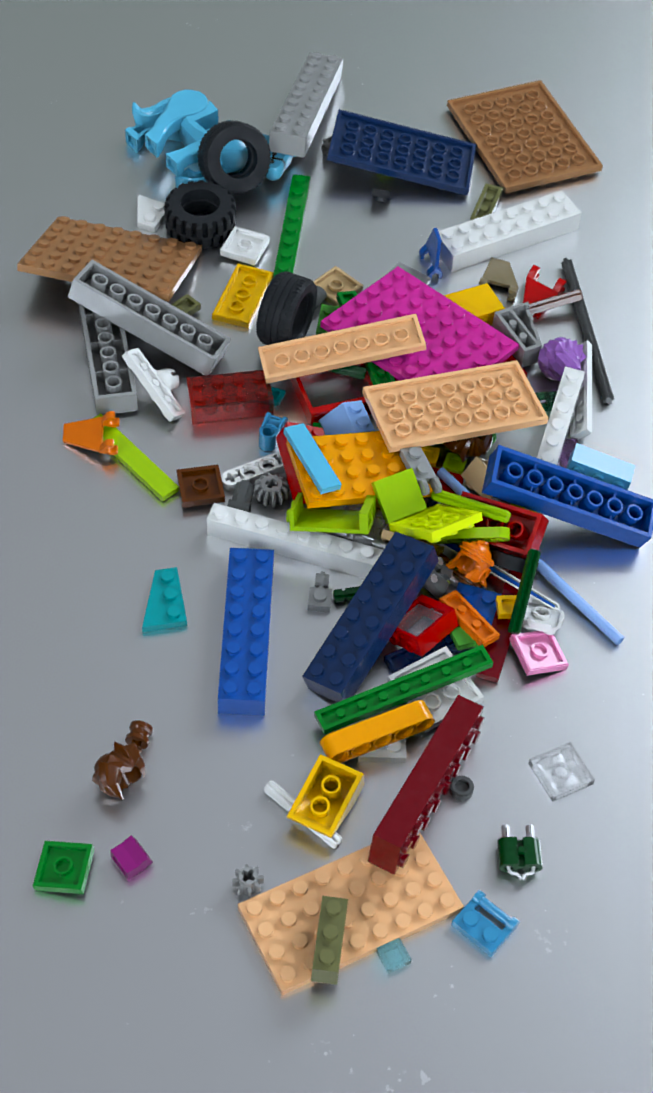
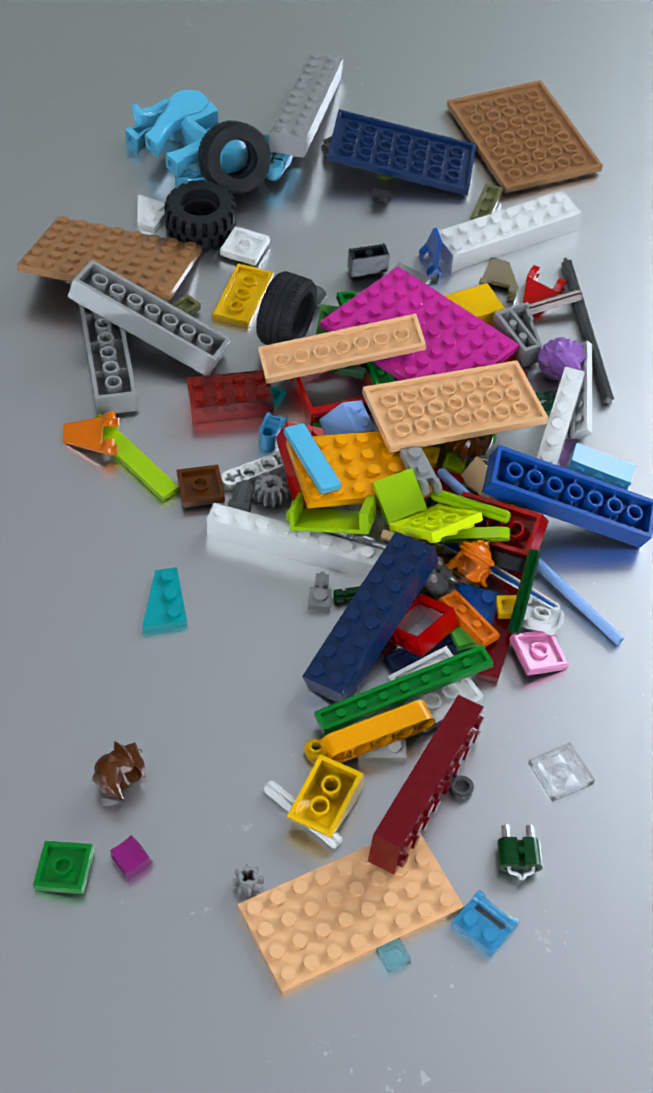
(139, 733): reddish brown wheel -> none
(156, 382): white plate -> none
(246, 632): blue brick -> none
(292, 224): green plate -> none
(310, 752): none -> yellow plate
(329, 940): olive brick -> none
(337, 281): tan tile -> none
(368, 260): none -> black brick

